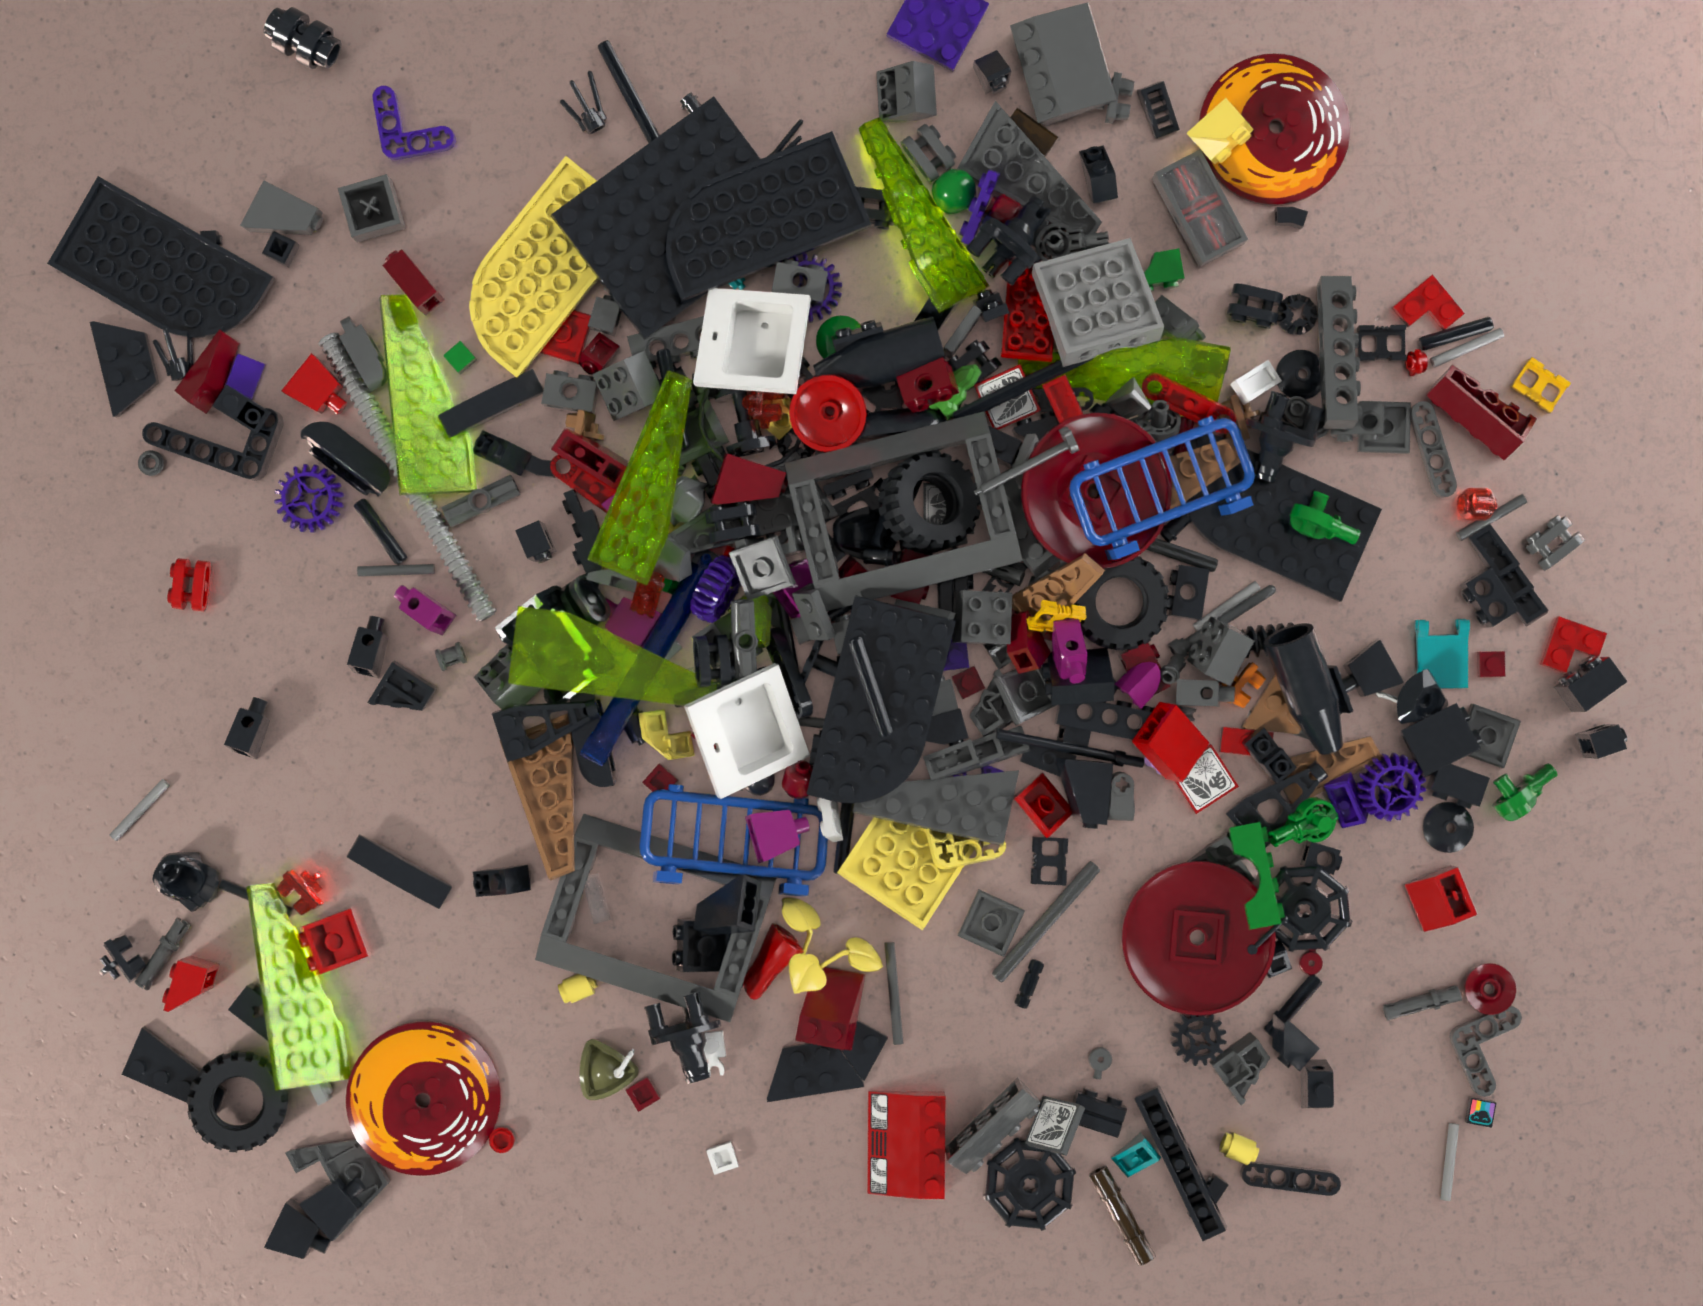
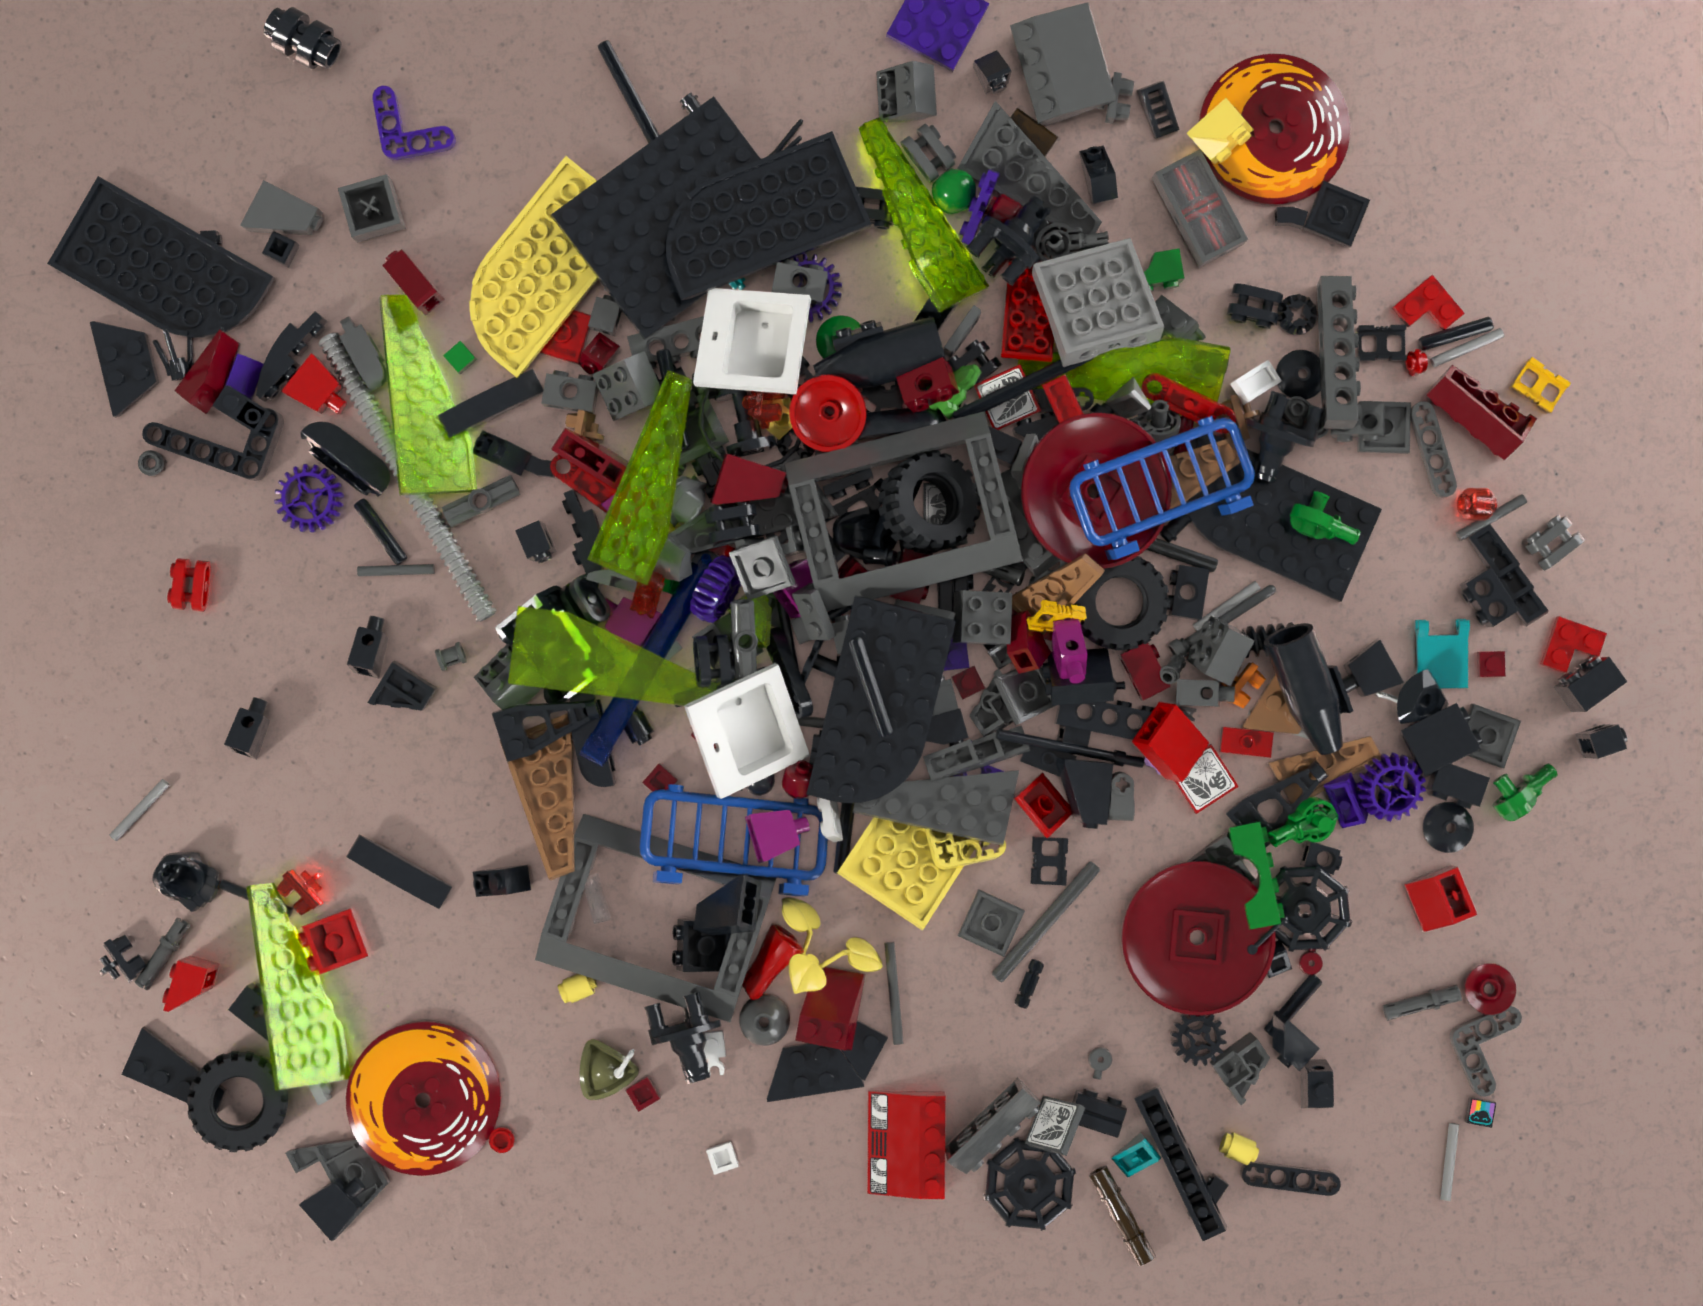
(279, 362): none -> black slope
(296, 1233): black torso -> none
(424, 609): magenta torso -> none
(592, 119): black plant -> none
(655, 733): light yellow tile -> none
(768, 1007): none -> dark grey piece
(990, 305): black slope -> none
(1068, 444): dark grey piece -> none
(1140, 682): magenta brick -> none
(1269, 755): black slope -> none
(1336, 214): none -> black plate

